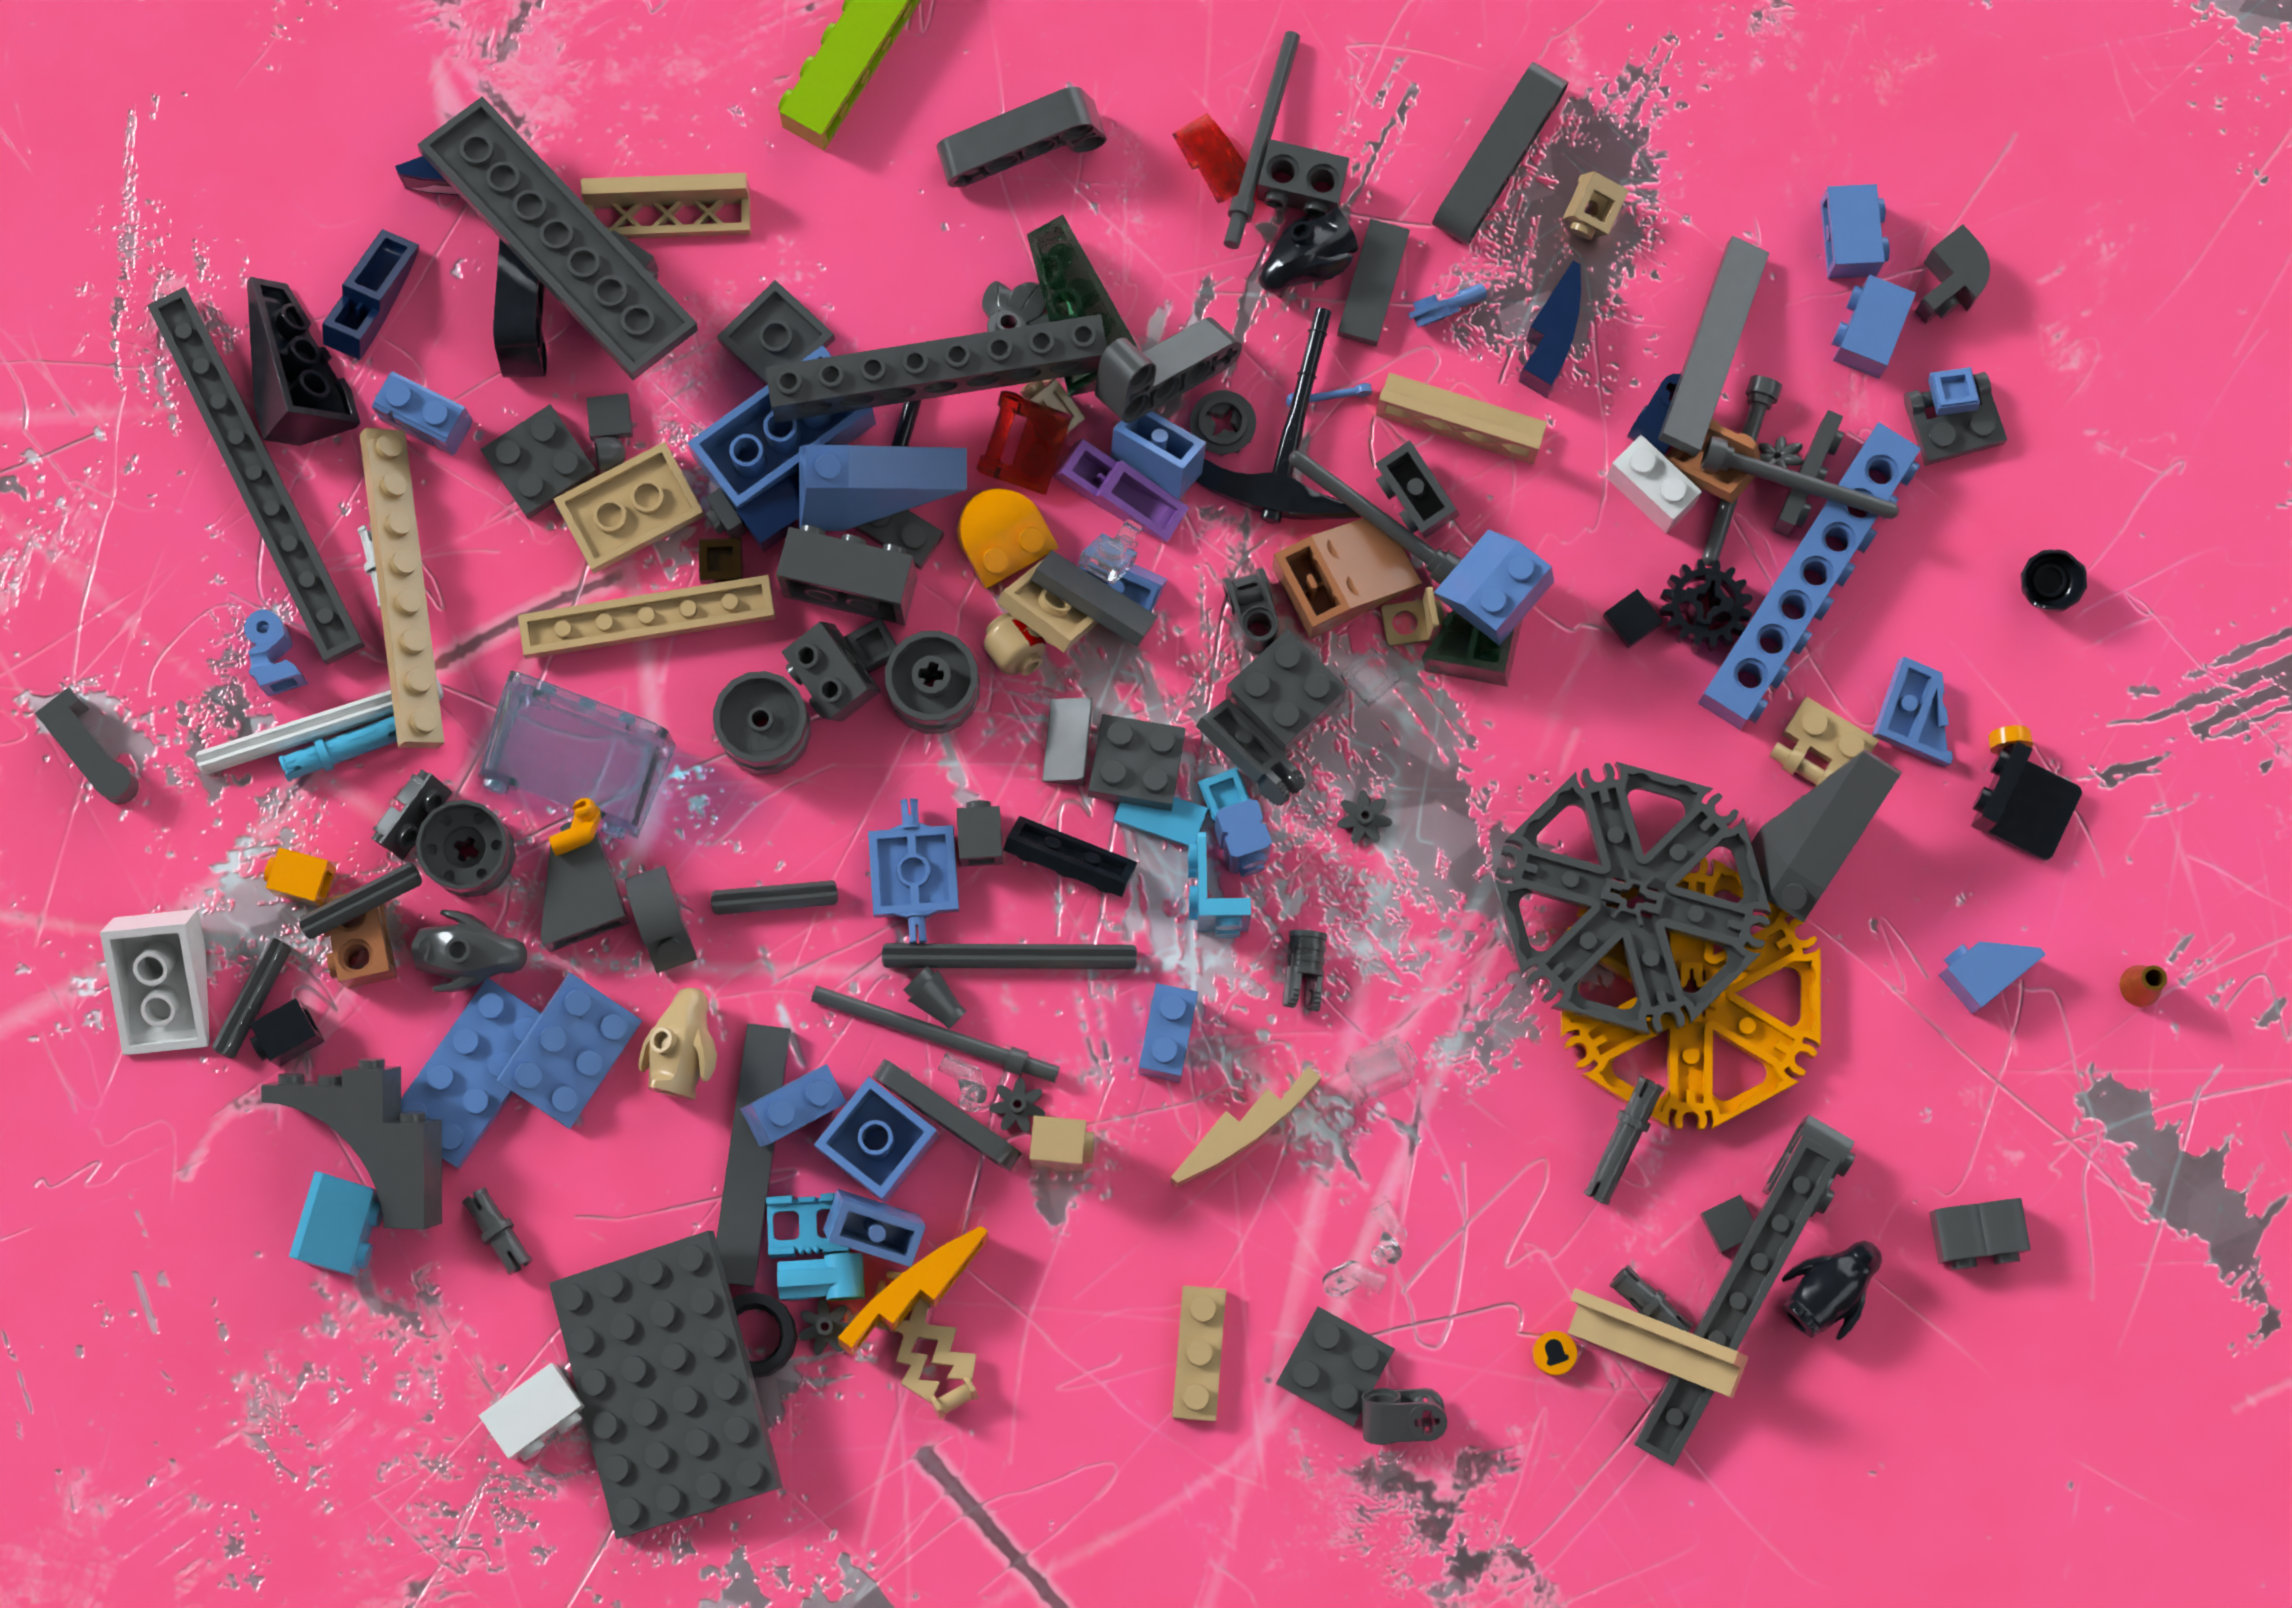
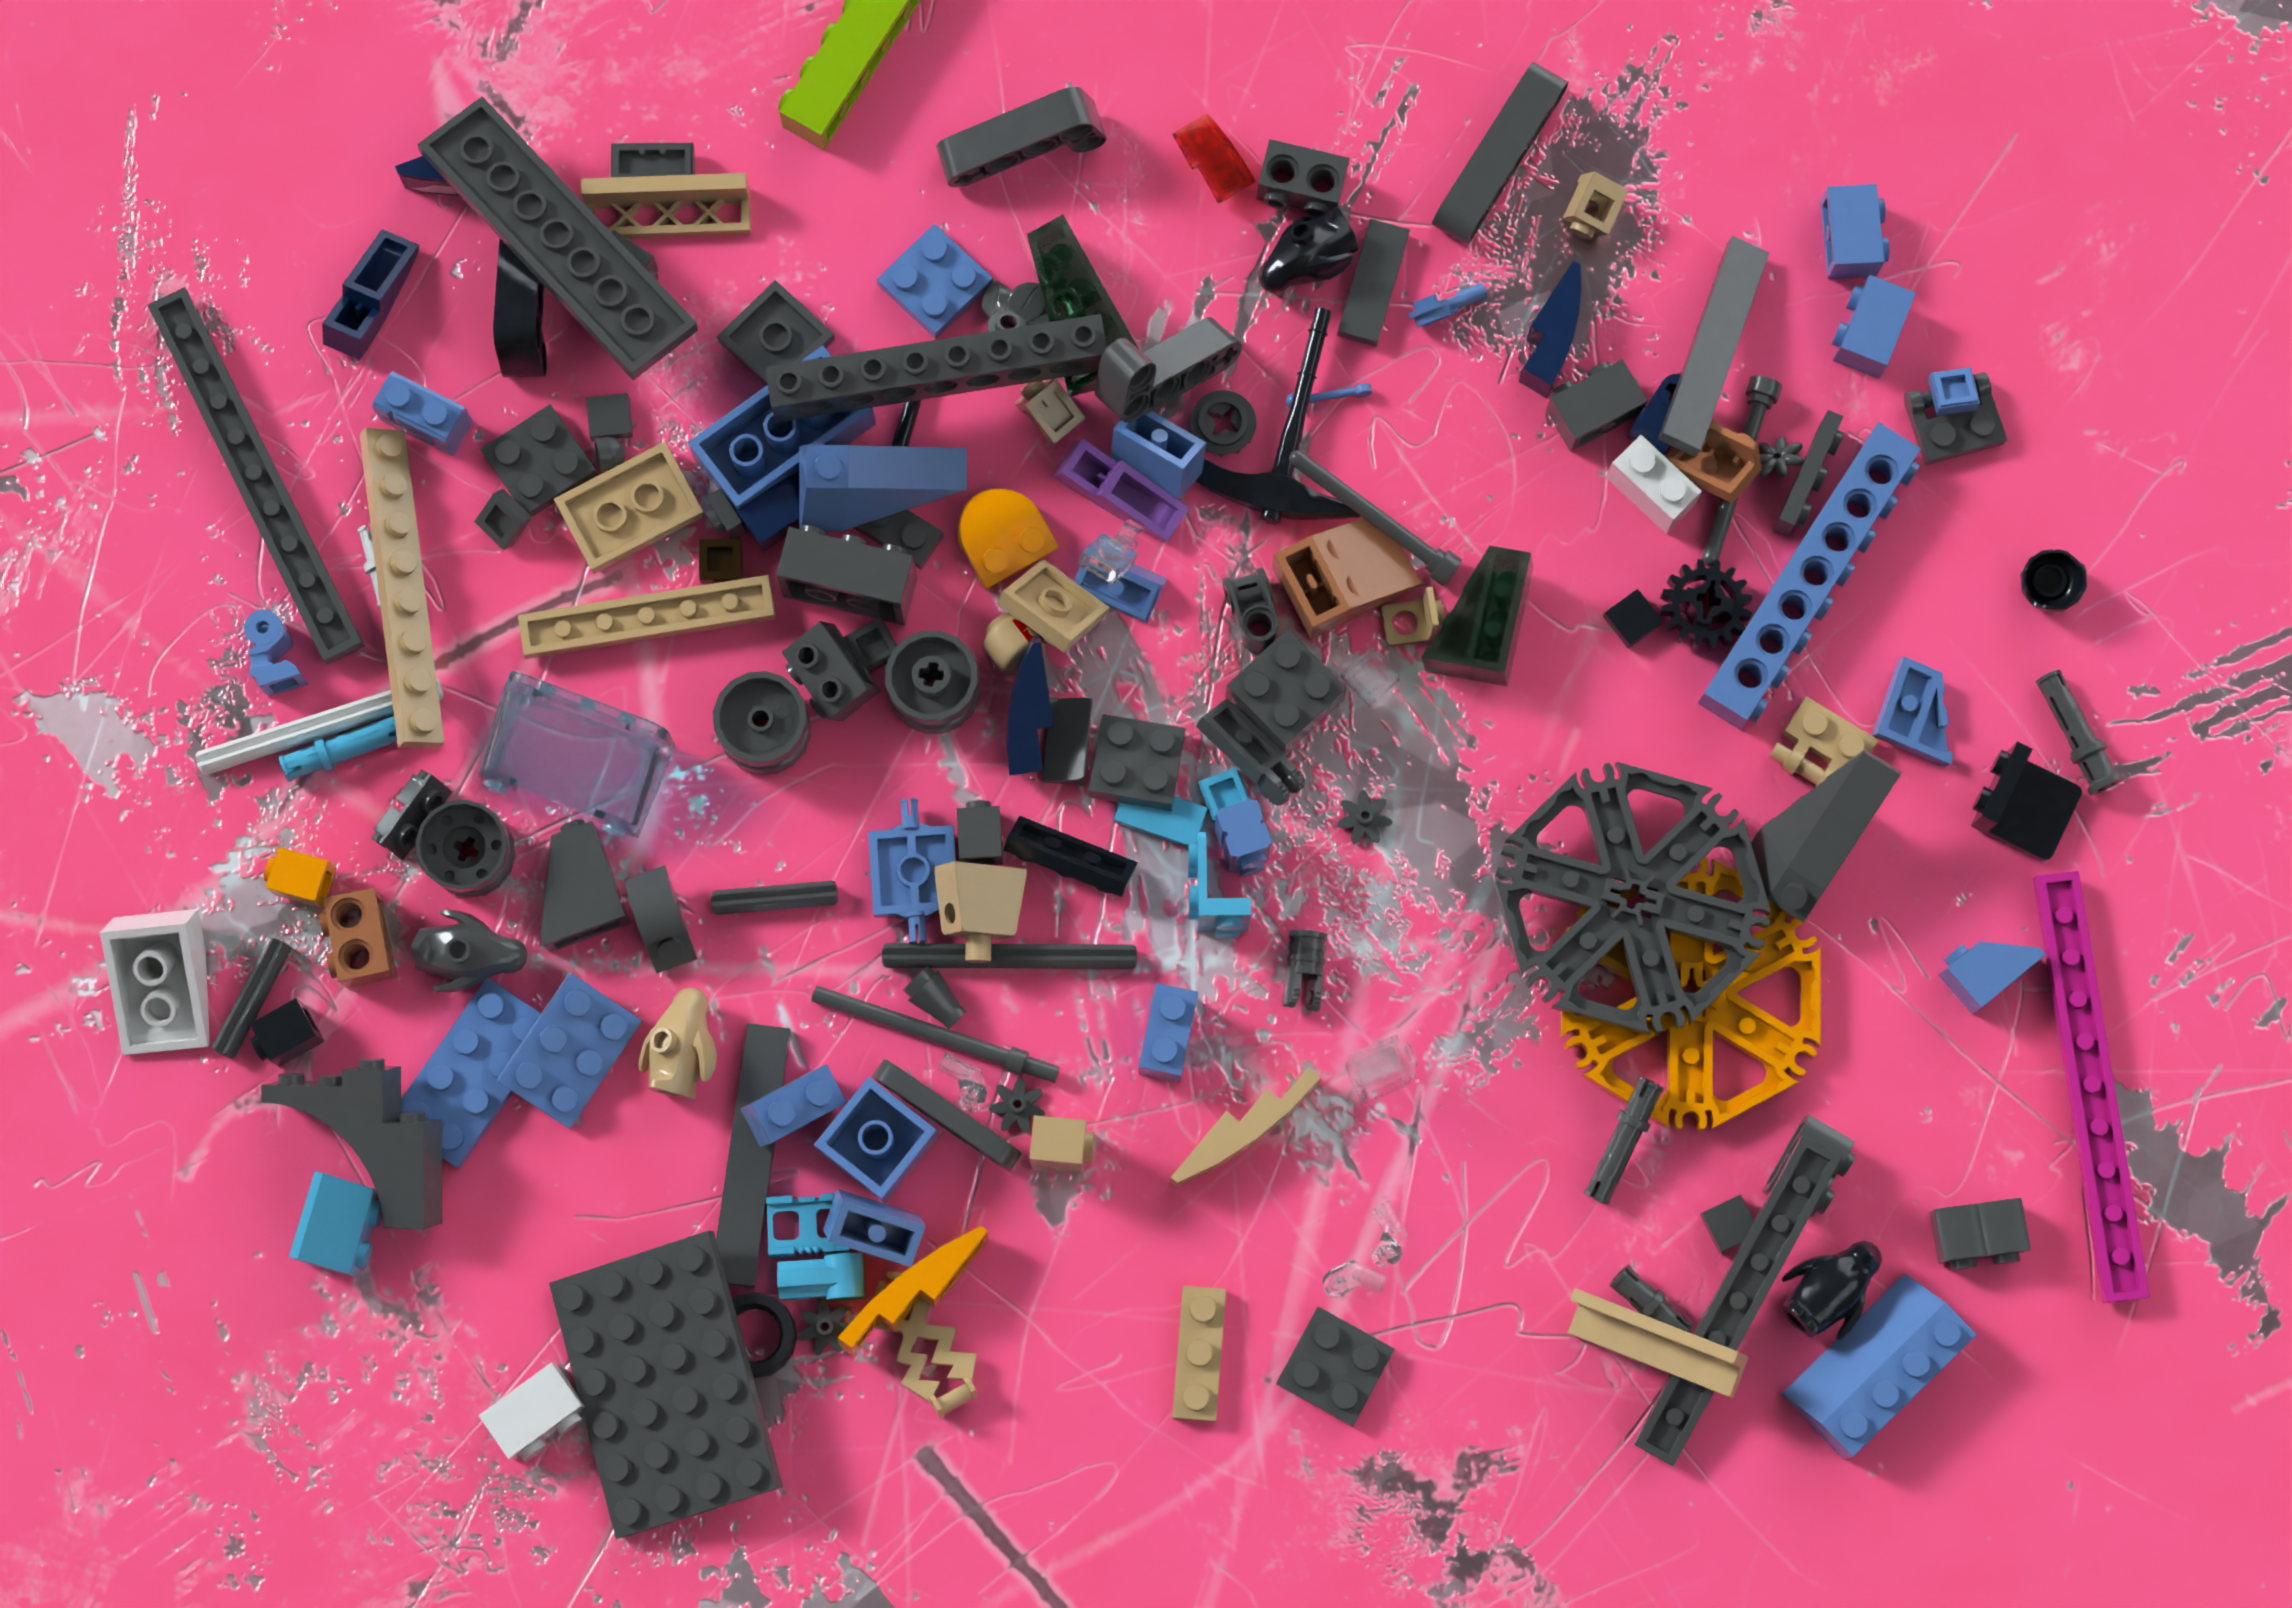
(106, 775): dark grey leg -> none
(292, 381): black wedge -> none
(360, 901): dark grey axle -> none
(497, 1231): dark grey pin -> none
(503, 519): none -> dark grey plate
(582, 829): light orange arm -> none
(652, 159): none -> dark grey plate
(934, 281): none -> medium blue plate
(979, 904): none -> tan torso
(1028, 711): none -> dark blue slope
(1037, 448): clear red plate -> none
(1094, 598): dark grey tile -> none
(1242, 205): dark grey bar -> none
(1397, 1415): dark grey piece -> none
(1417, 489): dark grey brick -> none
(1461, 418): tan fence -> none
(1496, 584): medium blue slope -> none
(1554, 1353): light orange tile -> none
(1595, 404): none -> dark grey brick
(1722, 456): dark grey piece -> none
(1878, 1365): none -> medium blue slope
(1963, 273): dark grey brick -> none
(2007, 736): light orange tile -> none
(2087, 749): none -> dark grey pin
(2090, 1088): none -> dark pink plate
(2135, 987): cone -> none

